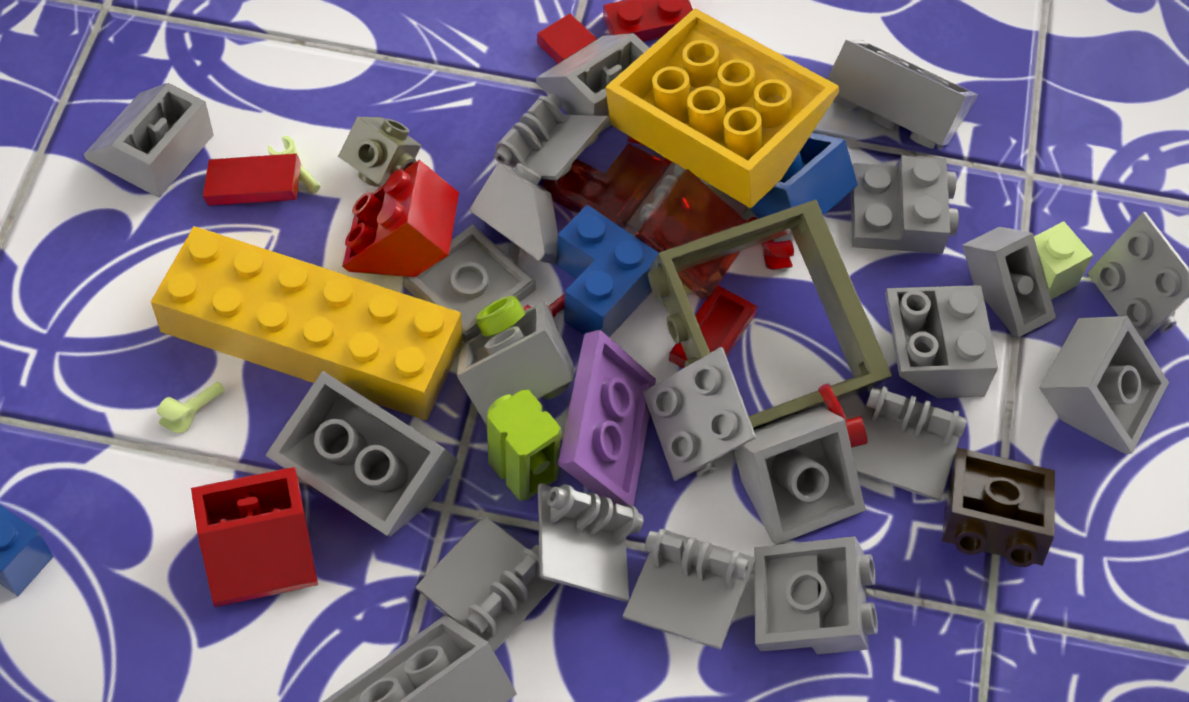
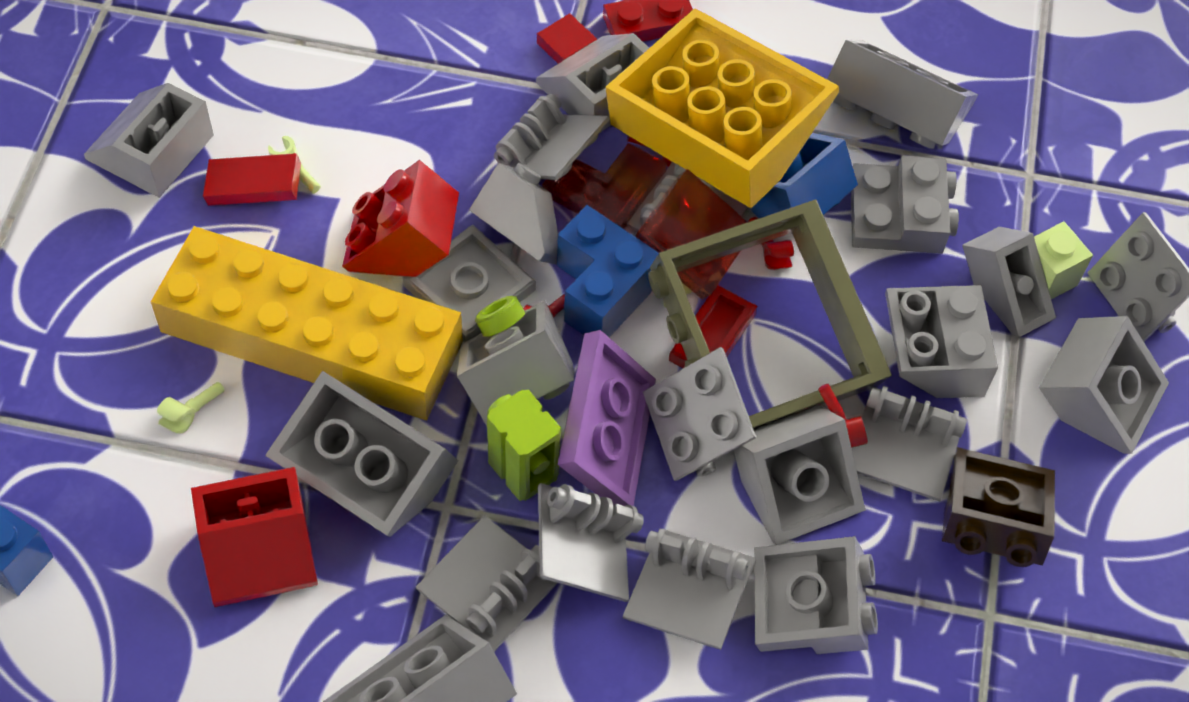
(378, 149): olive brick -> none

